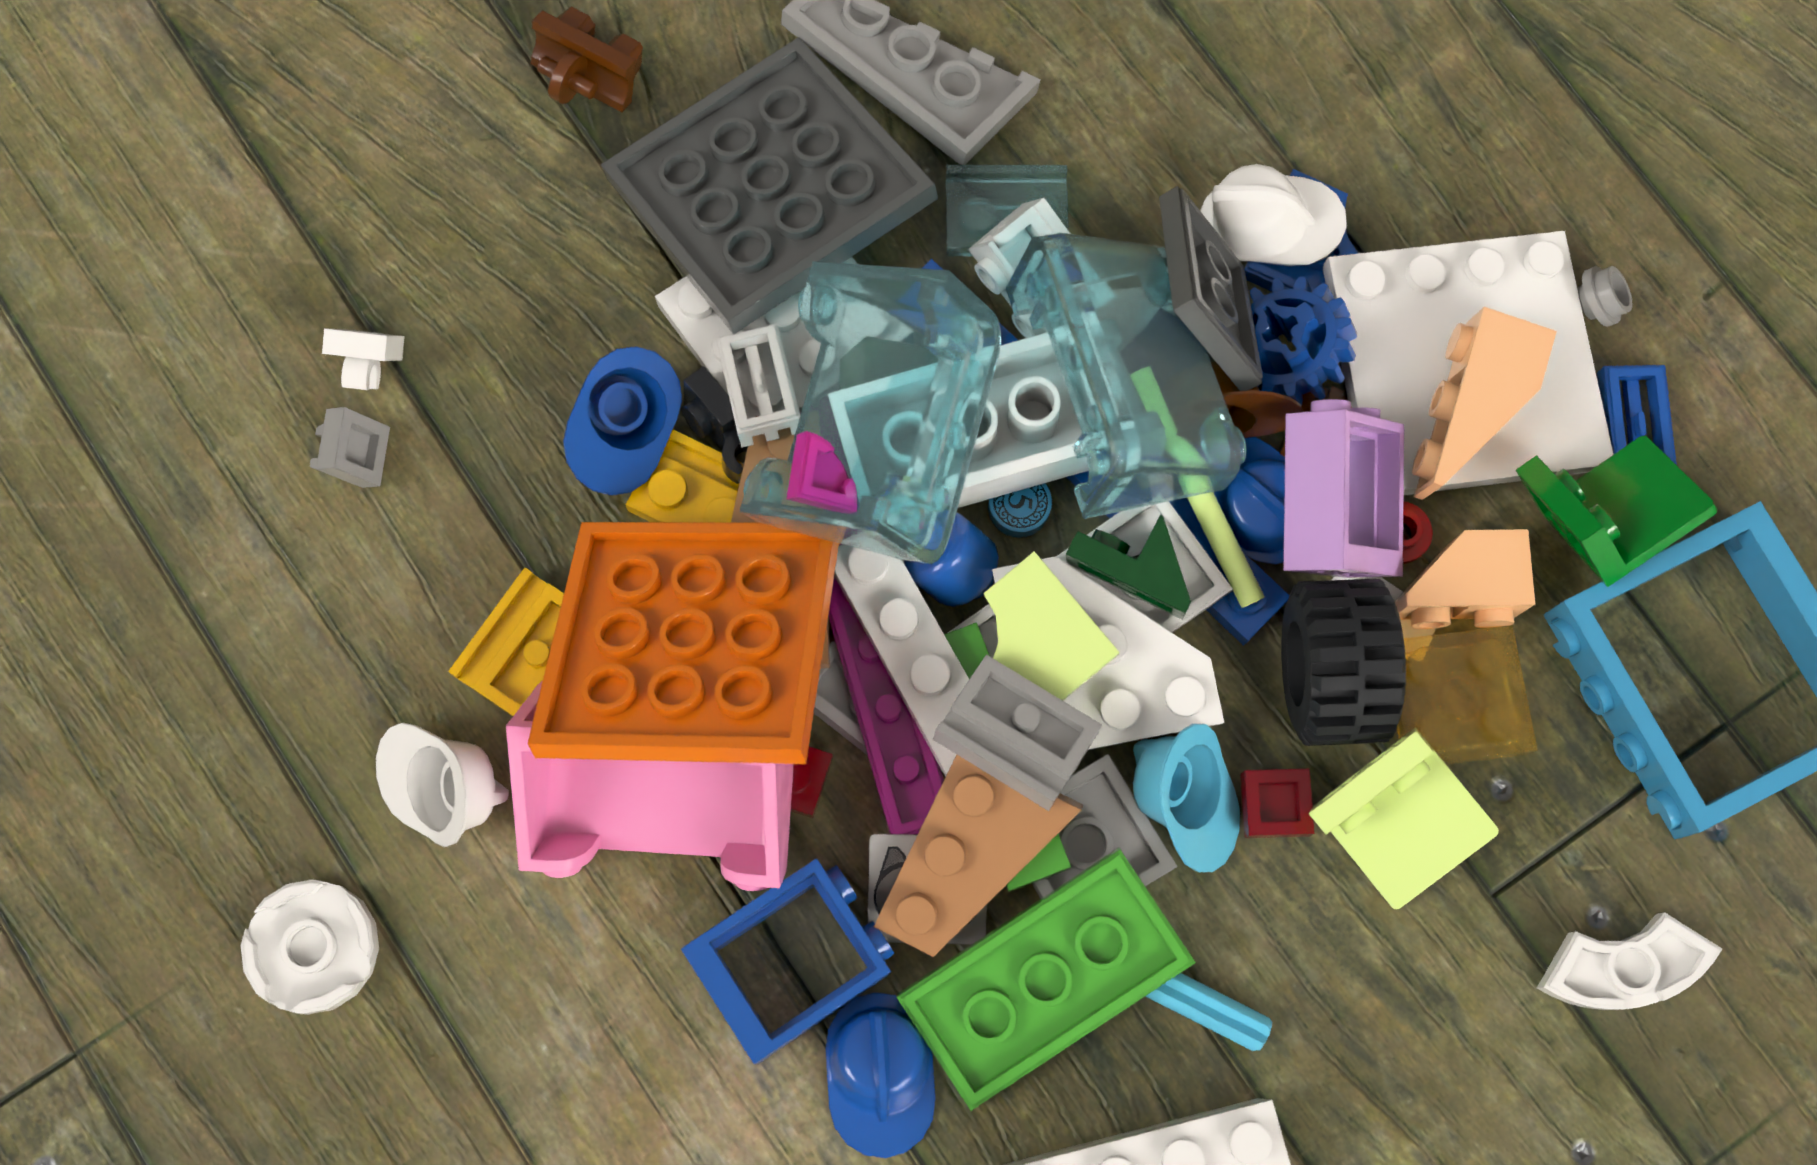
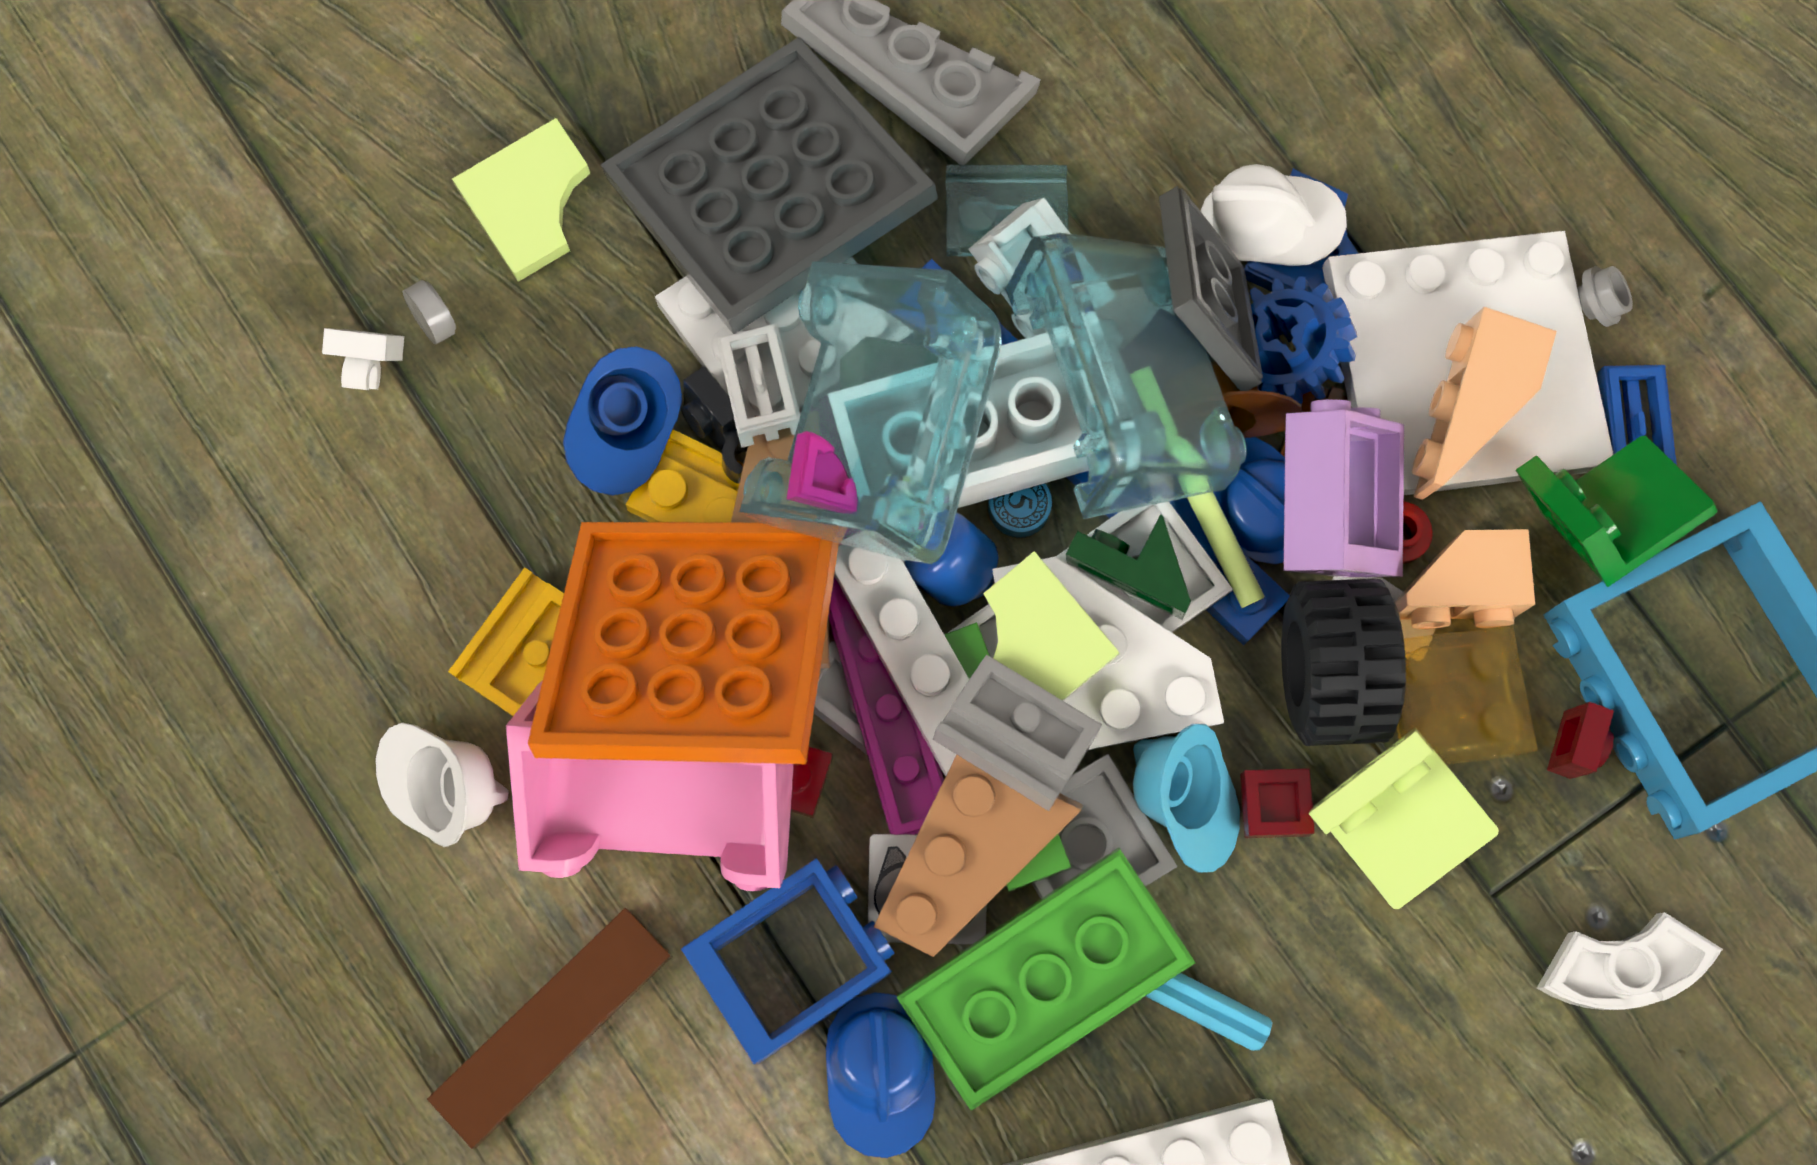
(310, 947): white tile -> none
(351, 447): light grey tile -> none
(429, 311): none -> light grey tile
(522, 196): none -> yellowish green tile
(549, 1028): none -> reddish brown tile
(581, 63): reddish brown hips -> none
(1582, 741): none -> dark red plate

